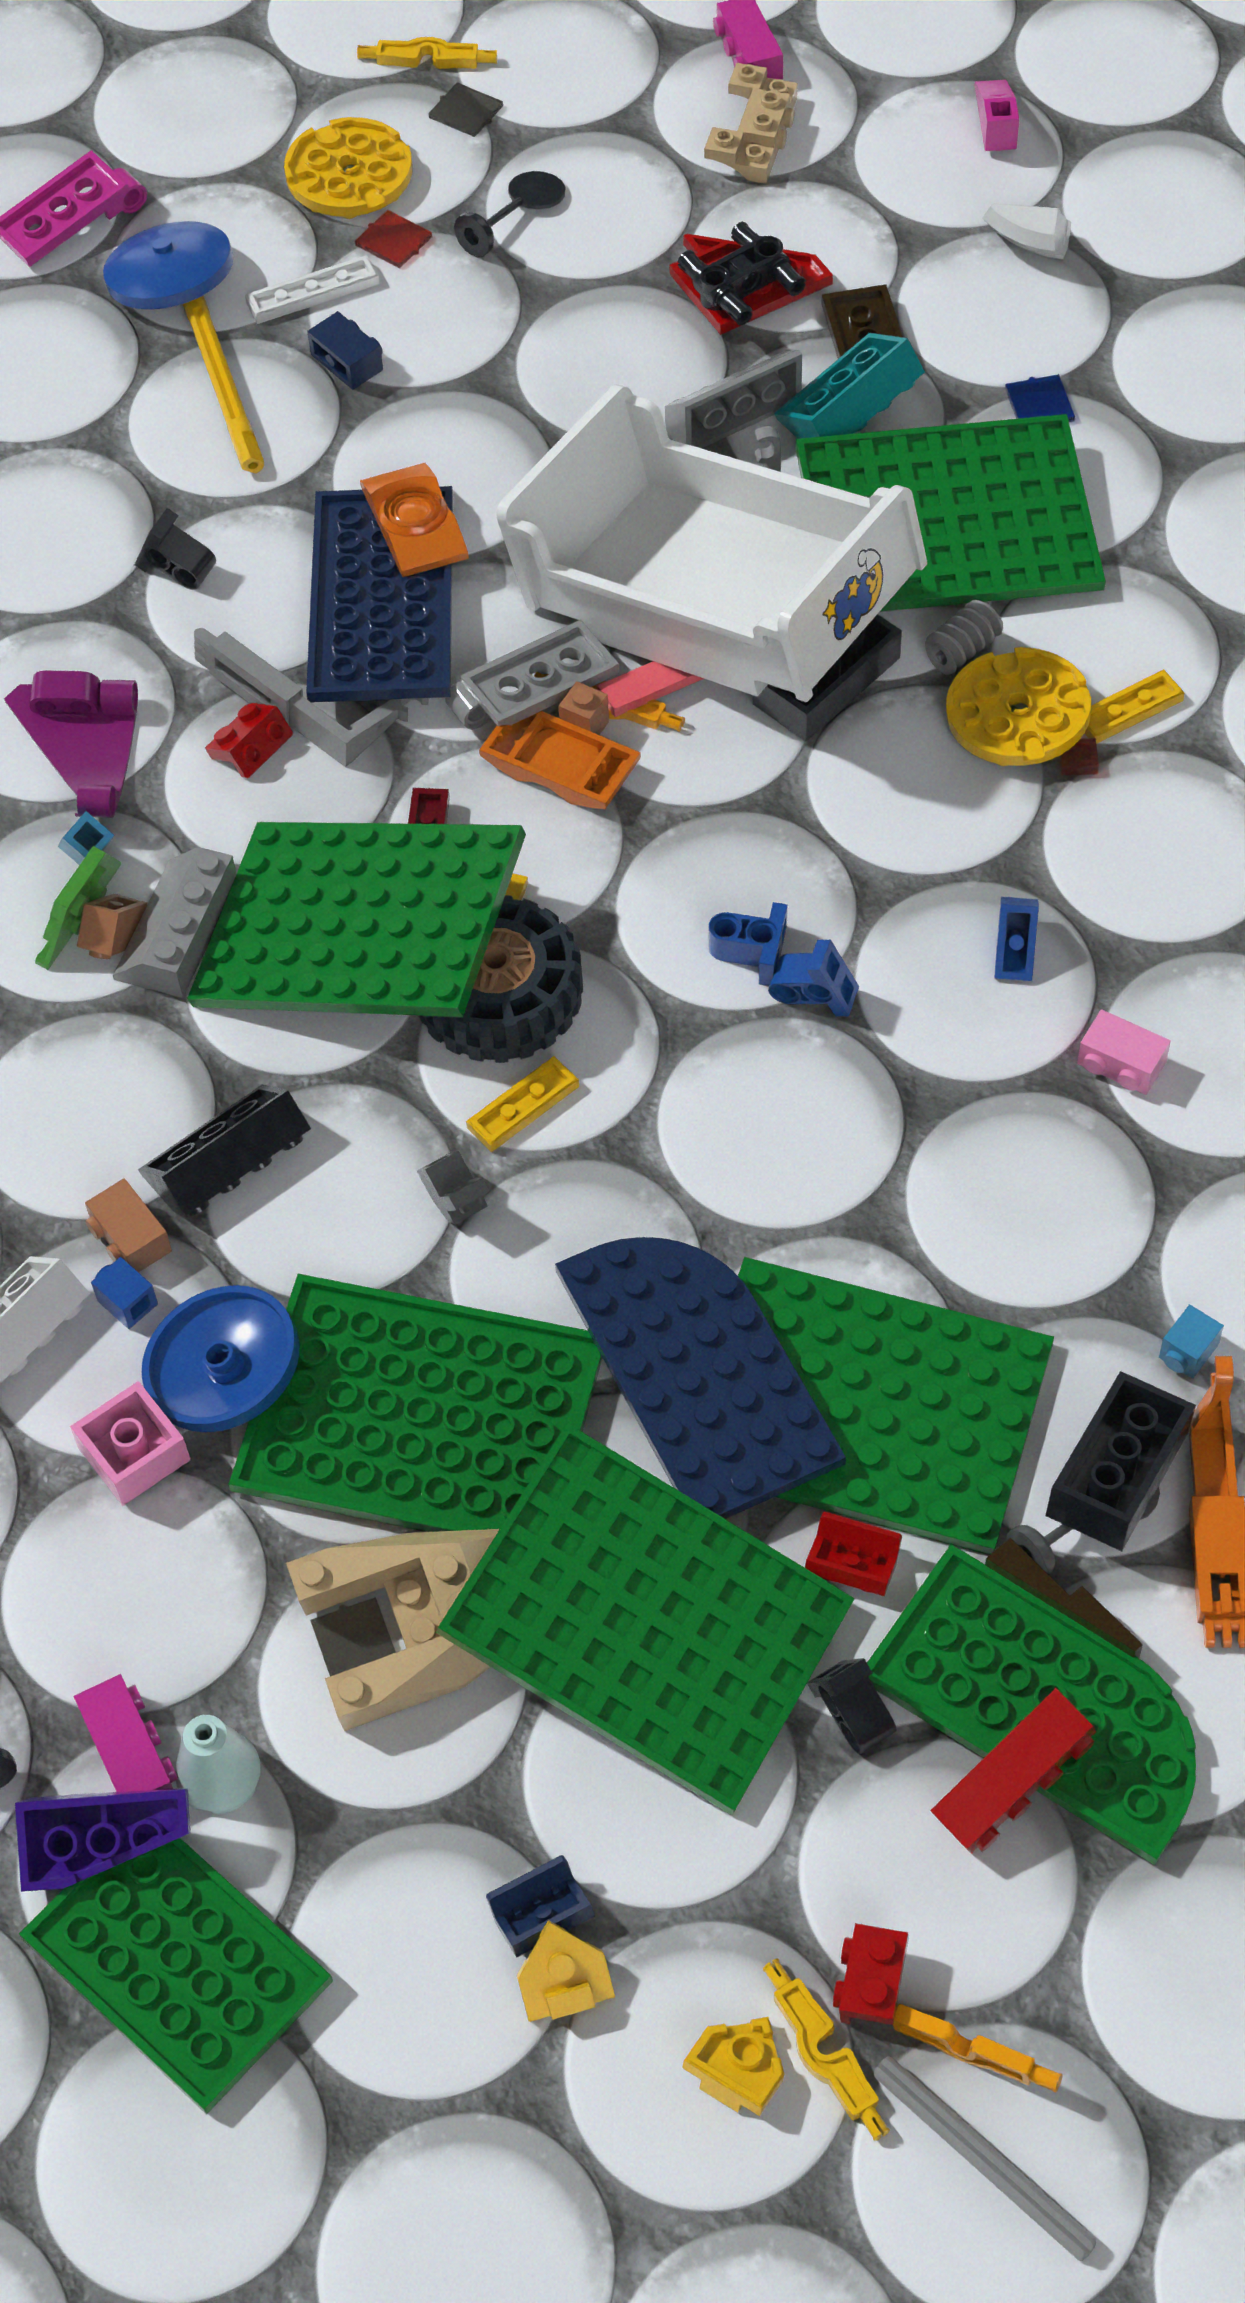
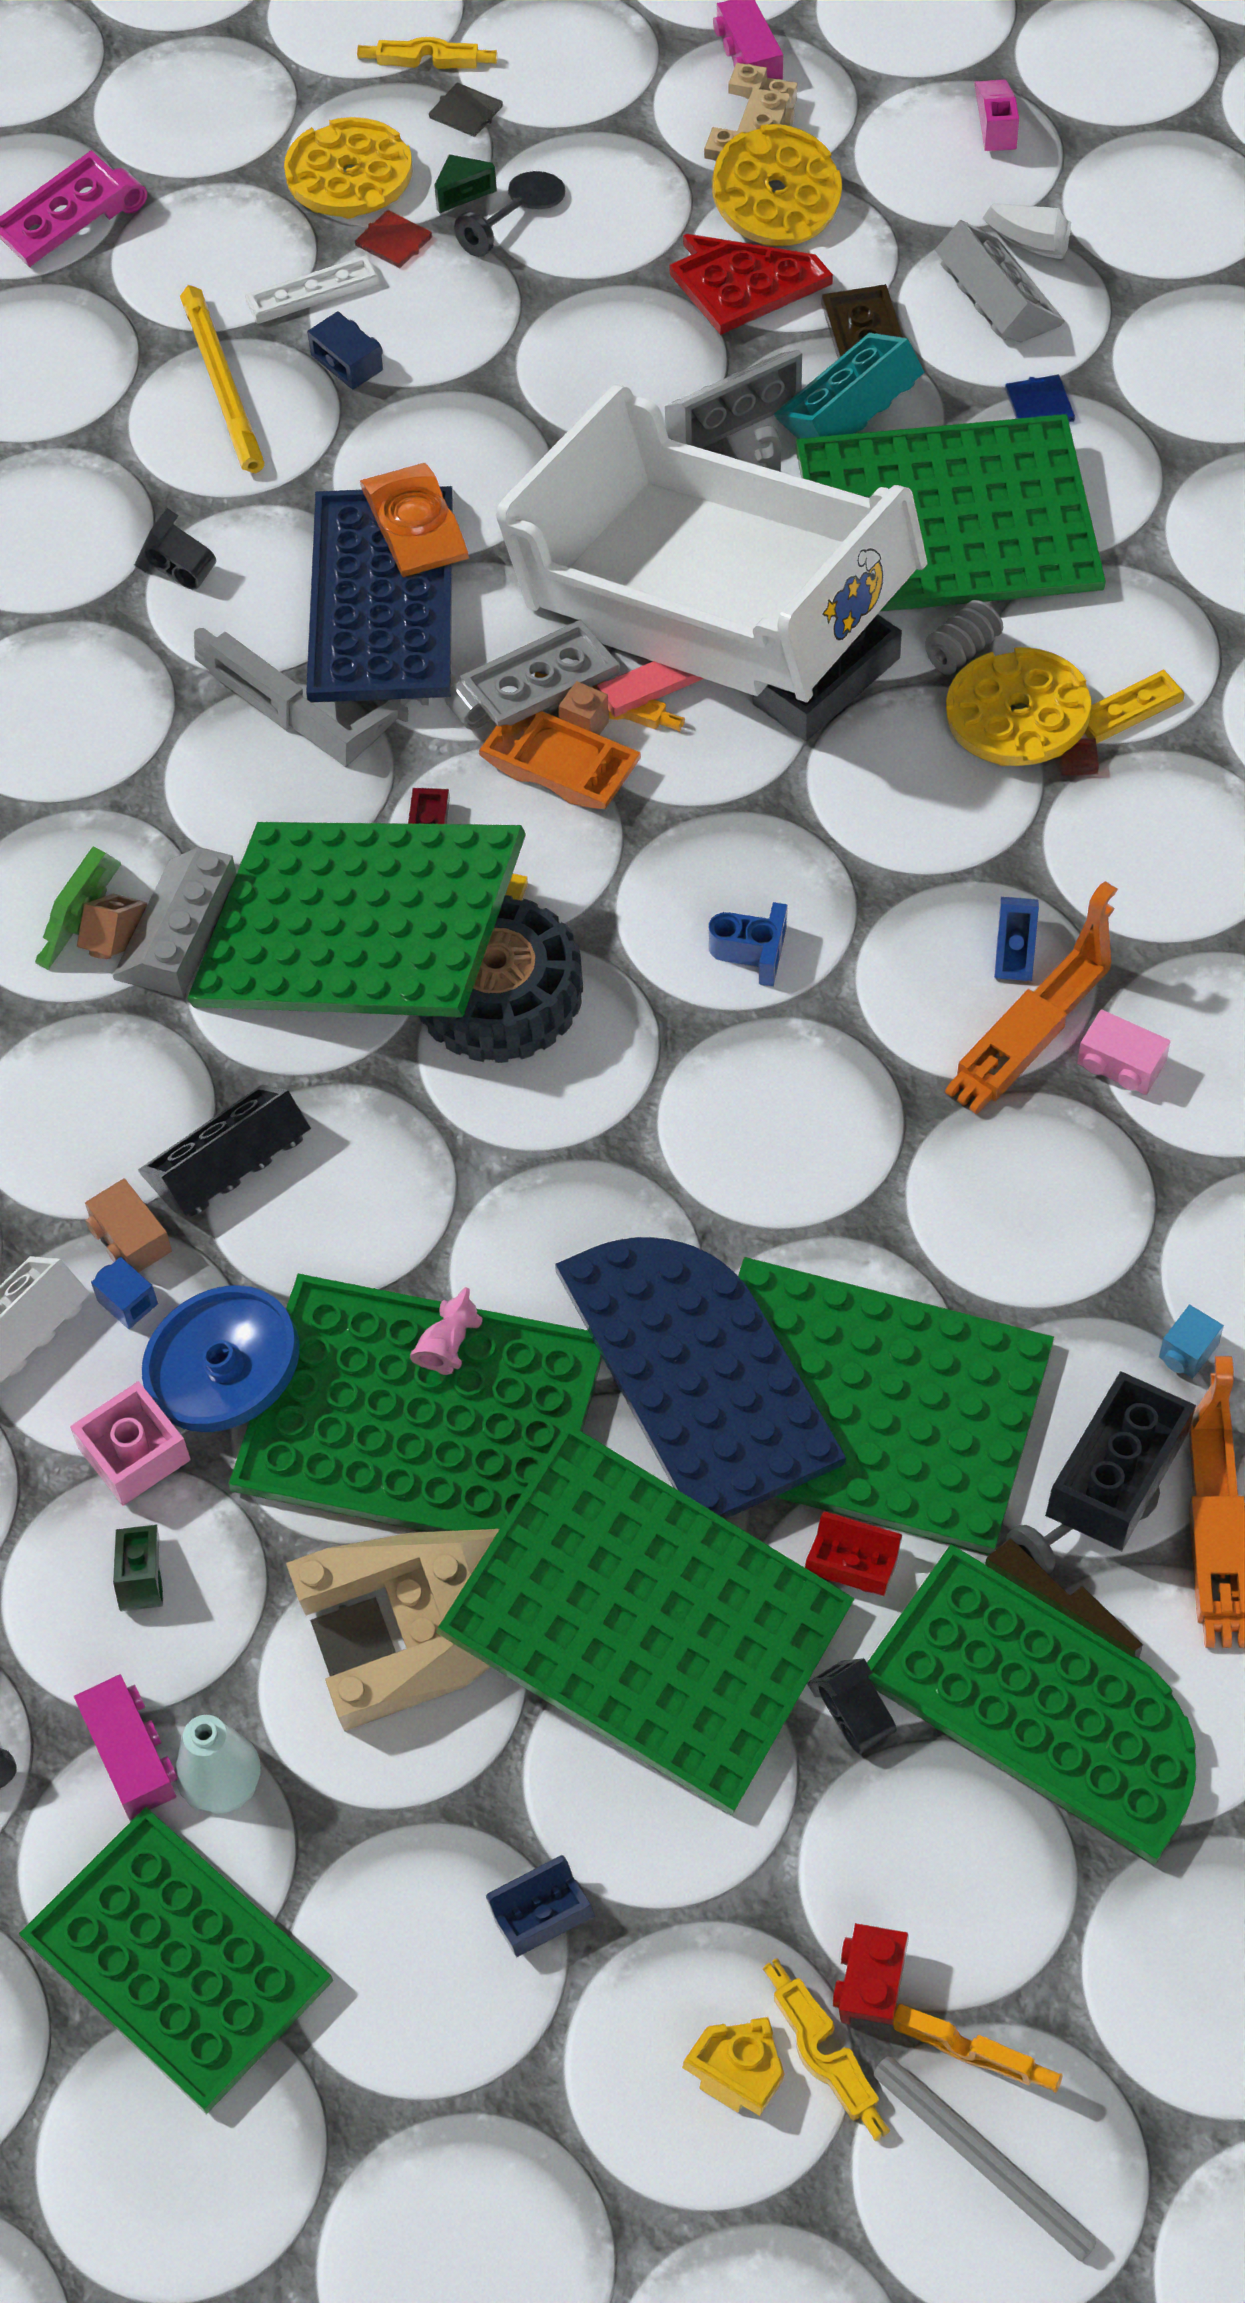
(82, 732): magenta panel -> none
(83, 836): dark azure brick -> none
(85, 1834): dark purple wedge -> none
(137, 1568): none -> dark green plate
(168, 265): blue dish -> none
(250, 738): red bracket -> none
(441, 1341): none -> bright pink animal
(453, 1187): dark grey brick -> none
(463, 181): none -> dark green slope
(522, 1104): yellow tile -> none
(563, 1975): yellow plate -> none
(741, 273): black piece -> none
(780, 154): none -> yellow plate
(815, 979): blue tile -> none
(996, 284): none -> light grey slope
(1014, 1771): red brick -> none
(1038, 1014): none -> orange hinge

